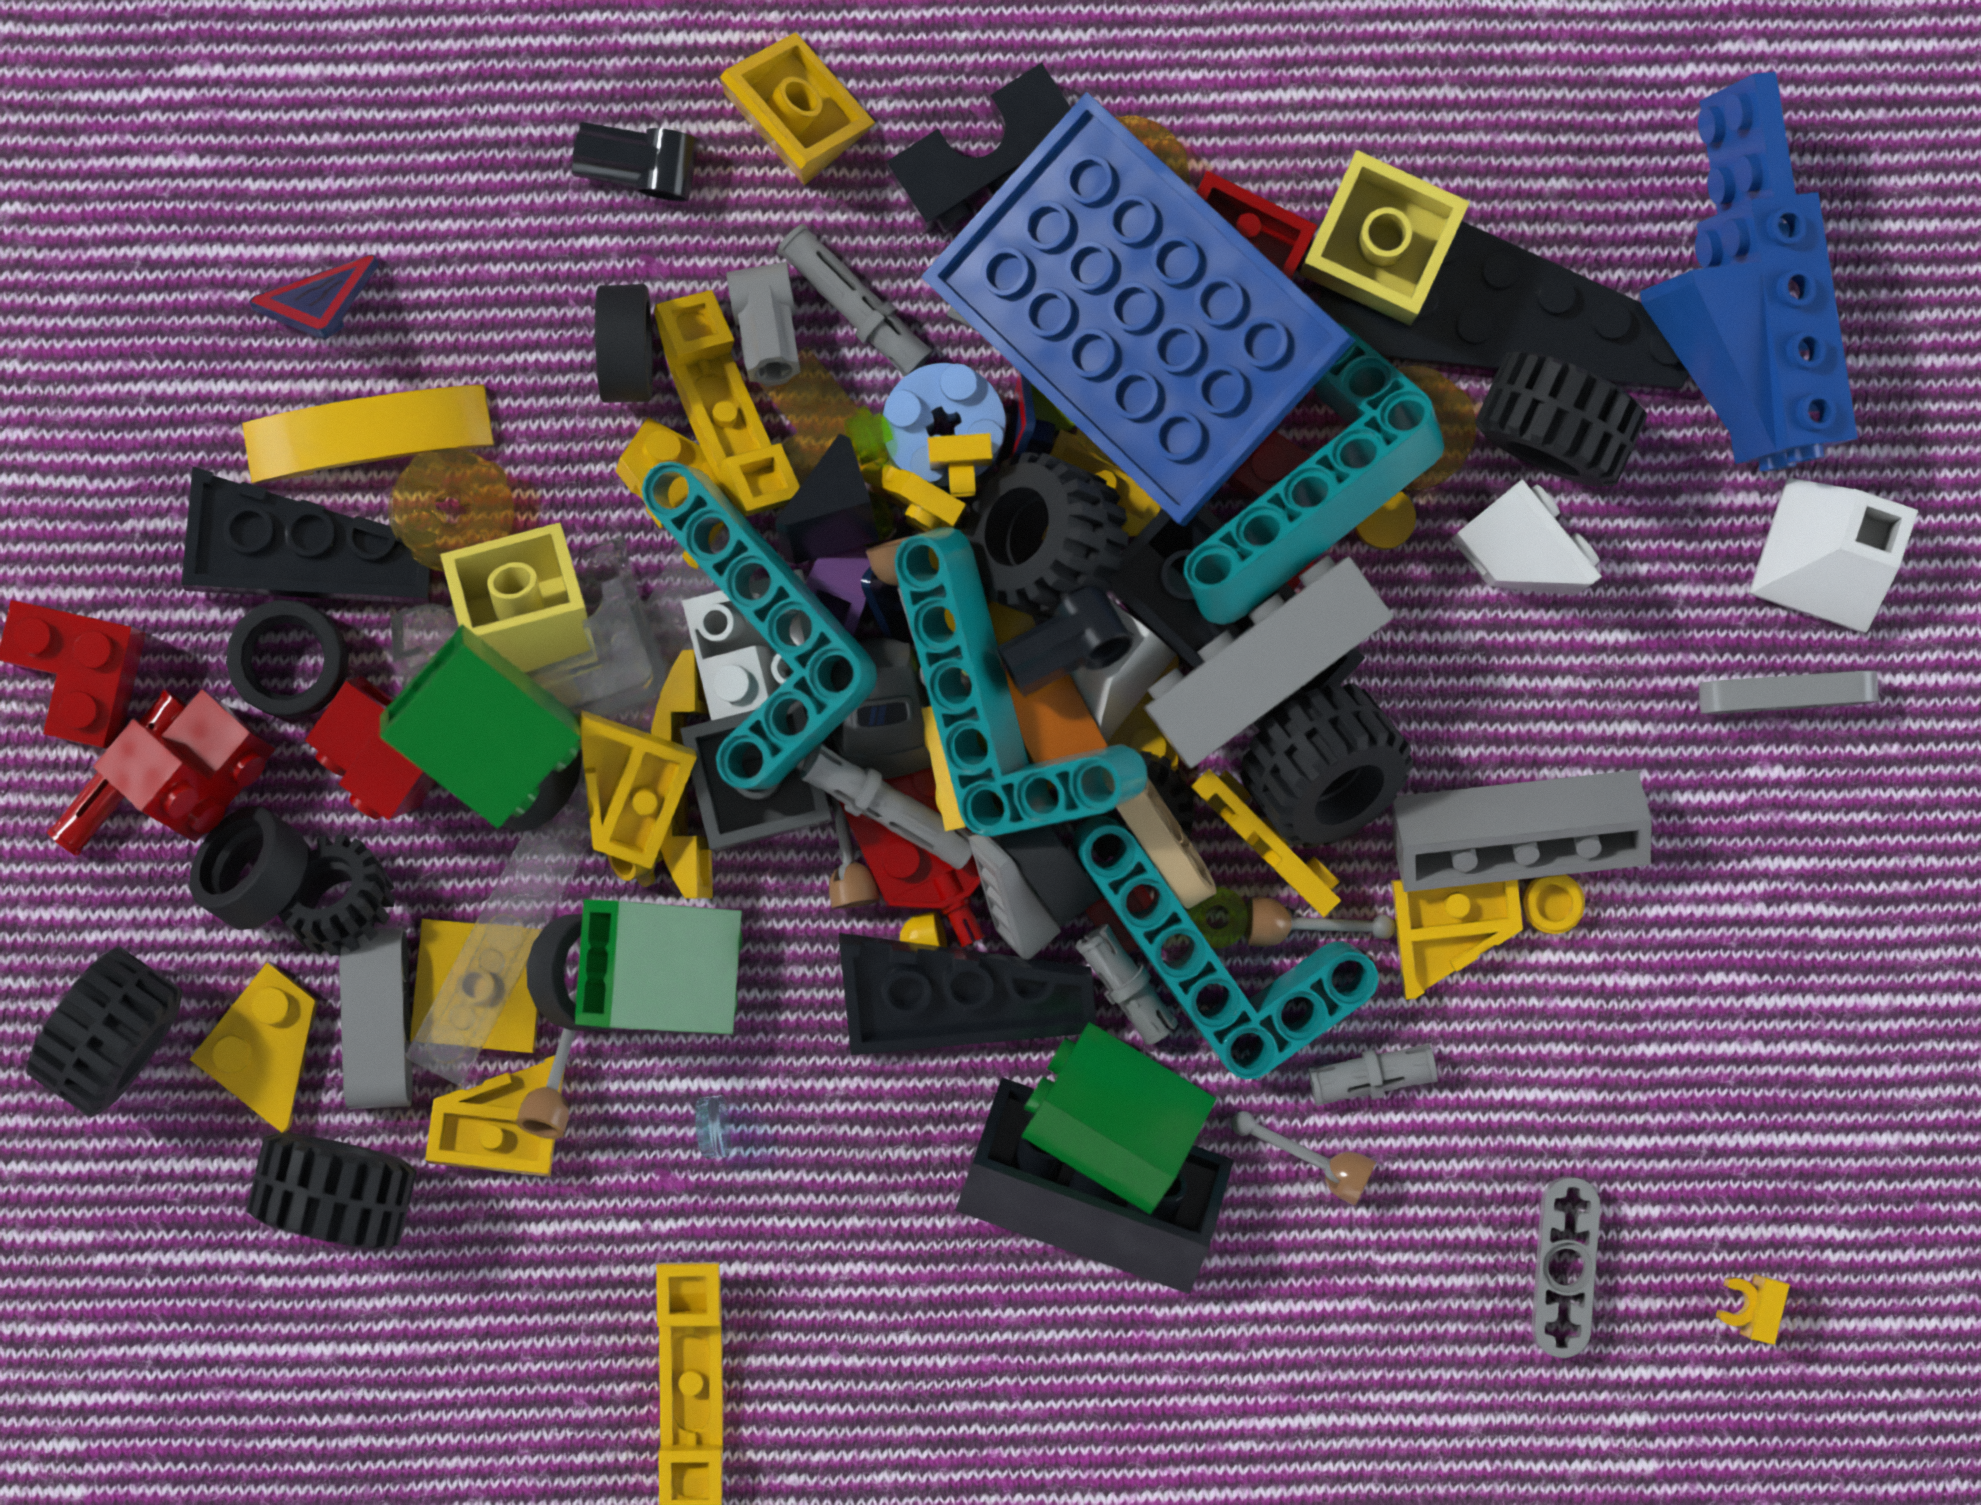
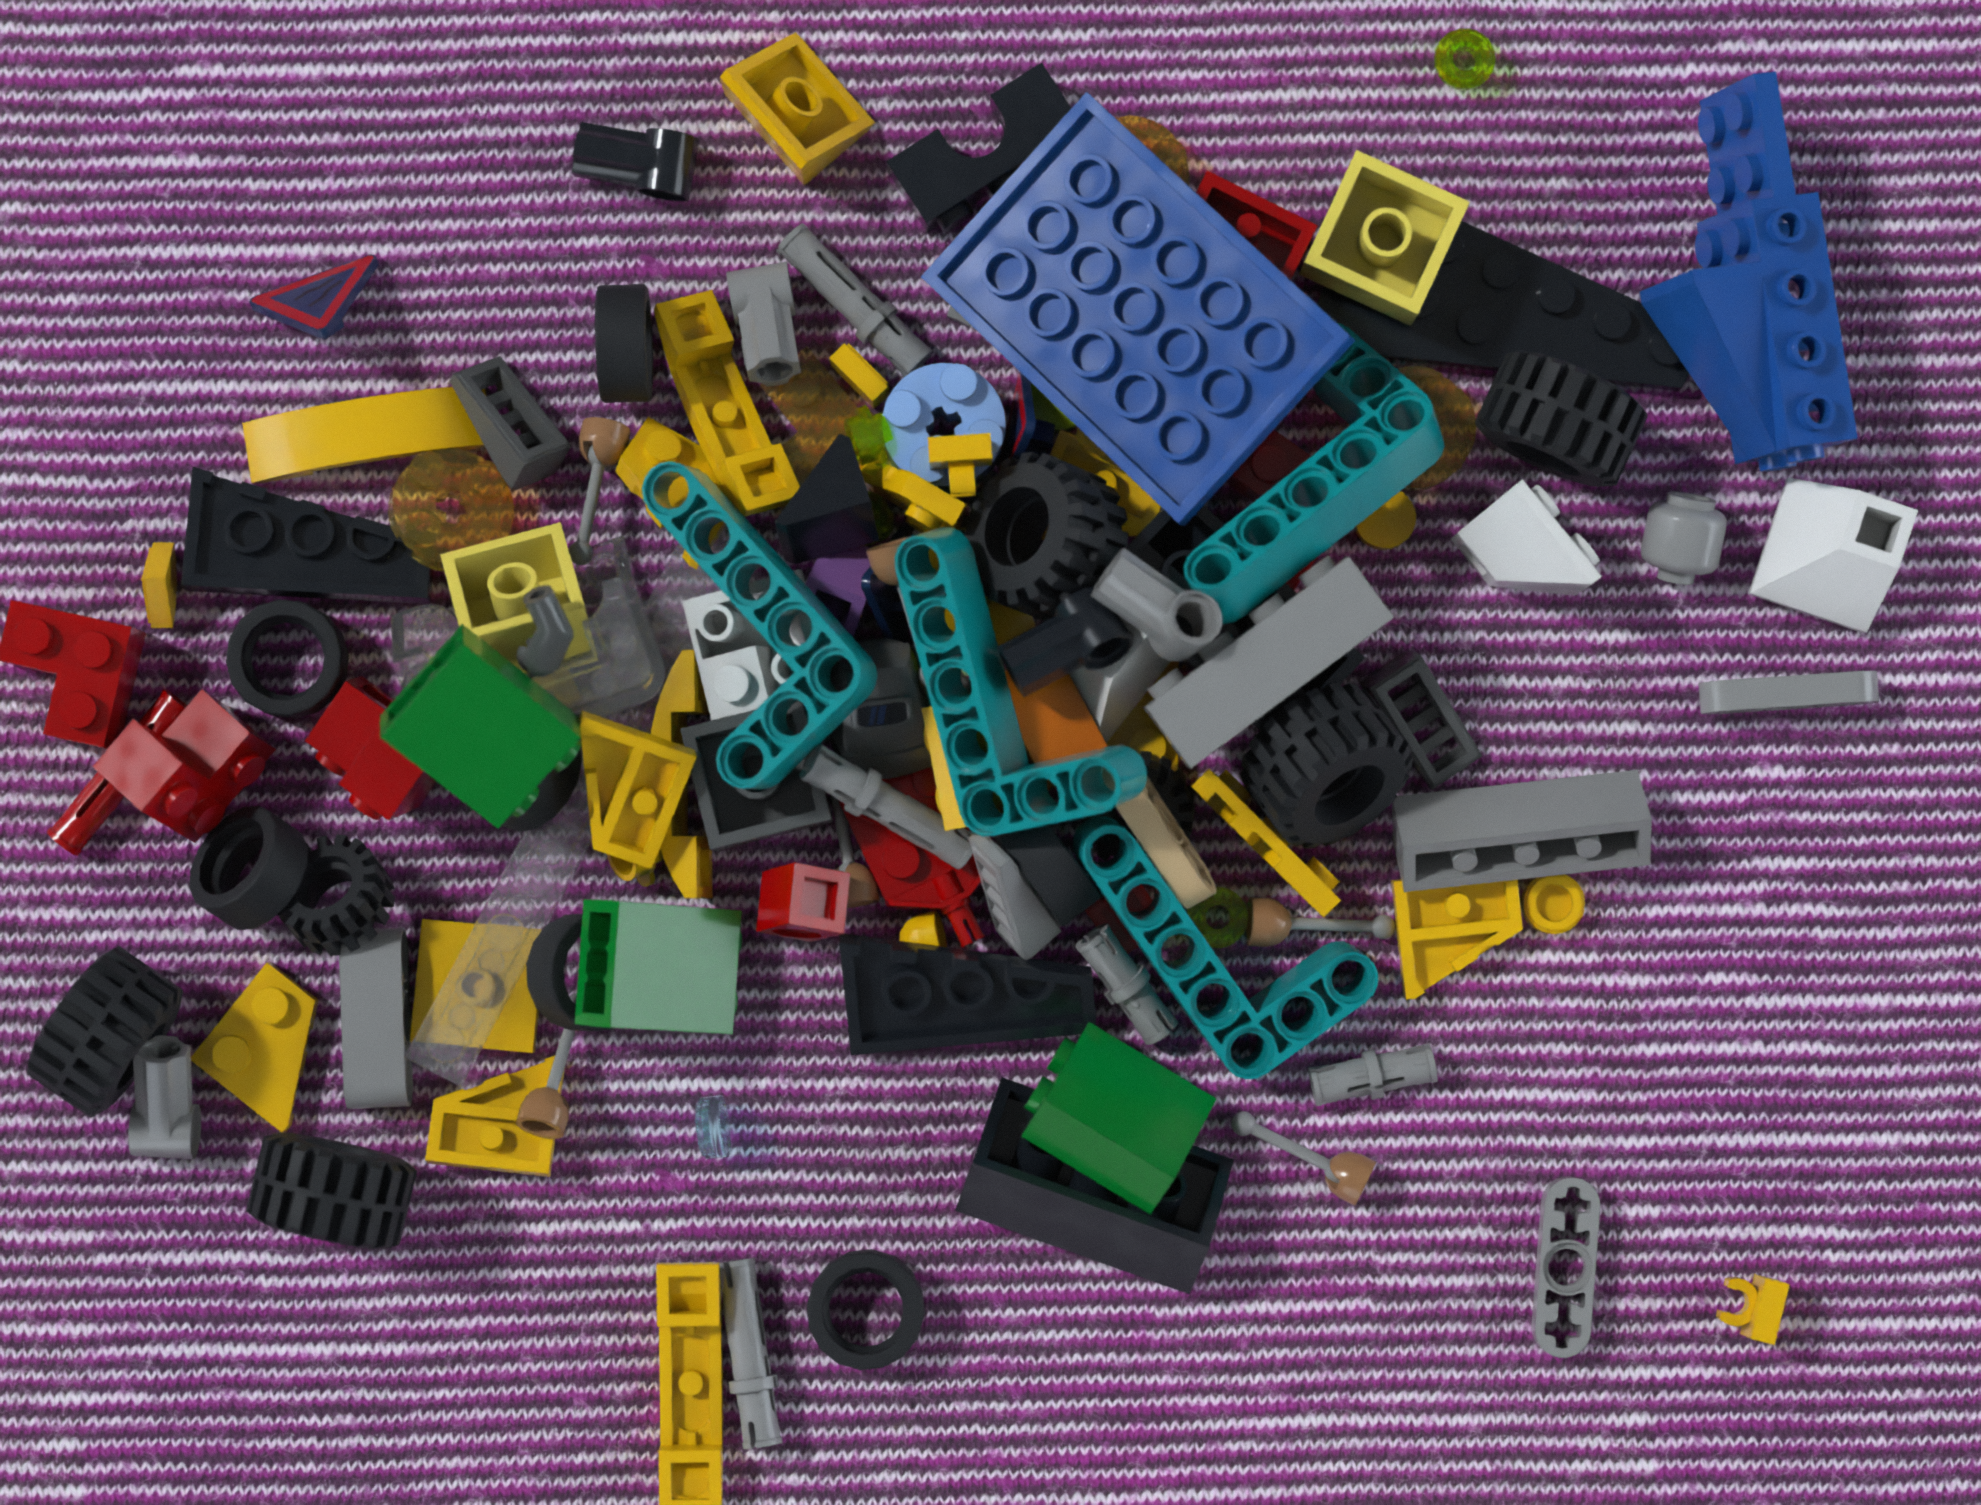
(160, 584): none -> yellow tile
(163, 1114): none -> light grey piece
(518, 458): none -> dark grey slope
(552, 634): none -> dark grey arm
(601, 445): none -> hinge
(749, 1354): none -> light grey pin
(803, 902): none -> red brick
(859, 375): none -> yellow tile
(865, 1356): none -> black tyre
(1152, 604): none -> light grey piece
(1392, 674): none -> dark grey slope
(1473, 43): none -> clear neon green plate
(1683, 537): none -> light grey head

